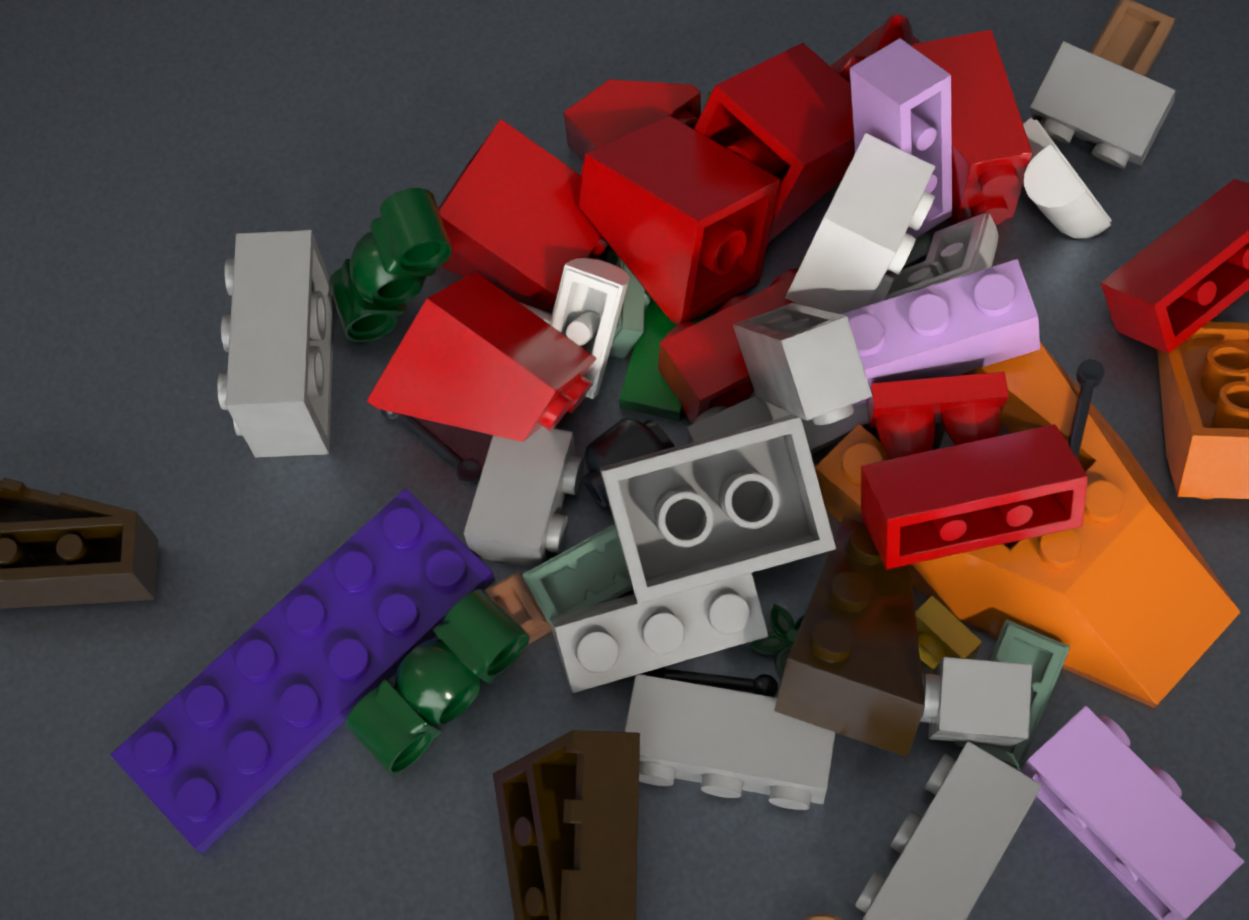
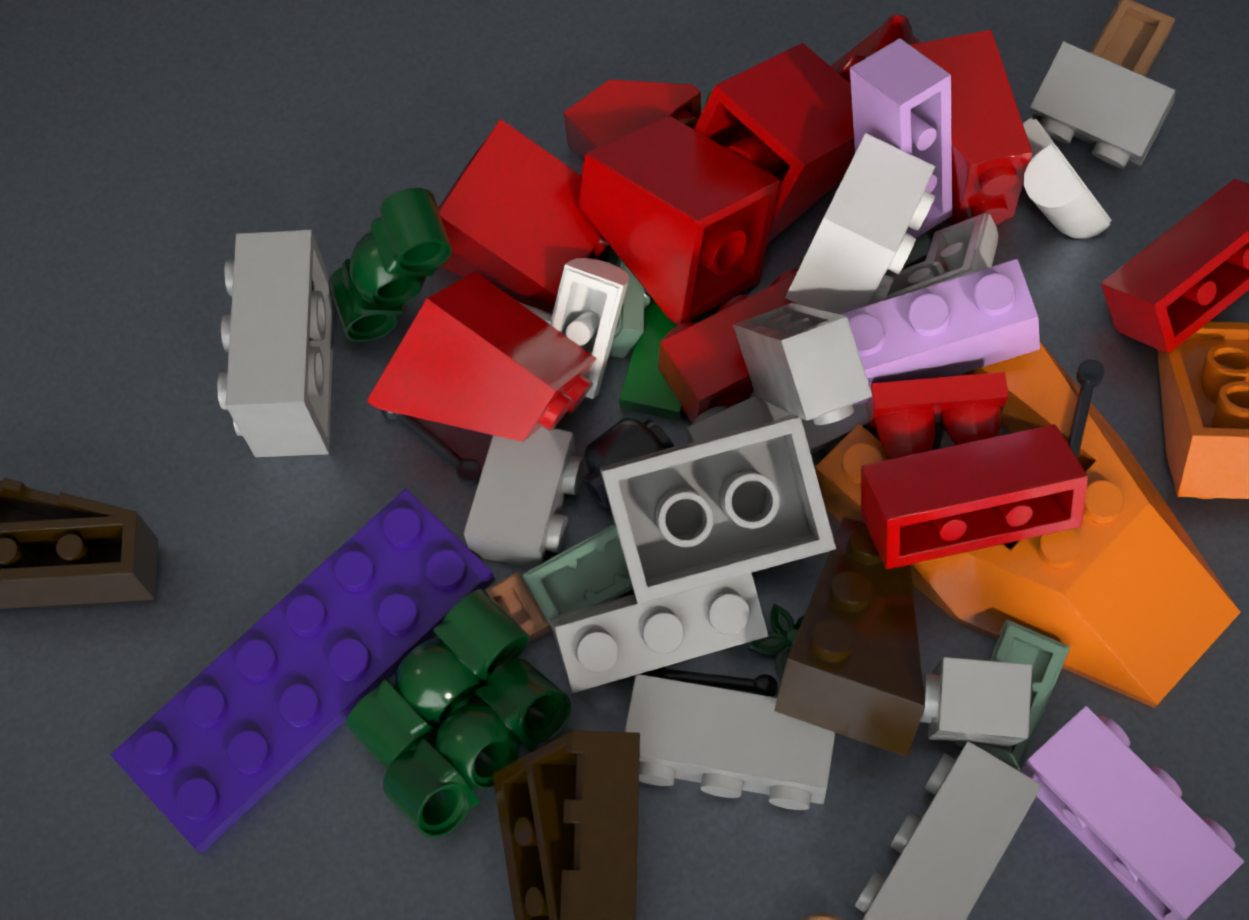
(472, 743): none -> dark green piece
(943, 635): yellow plate -> none

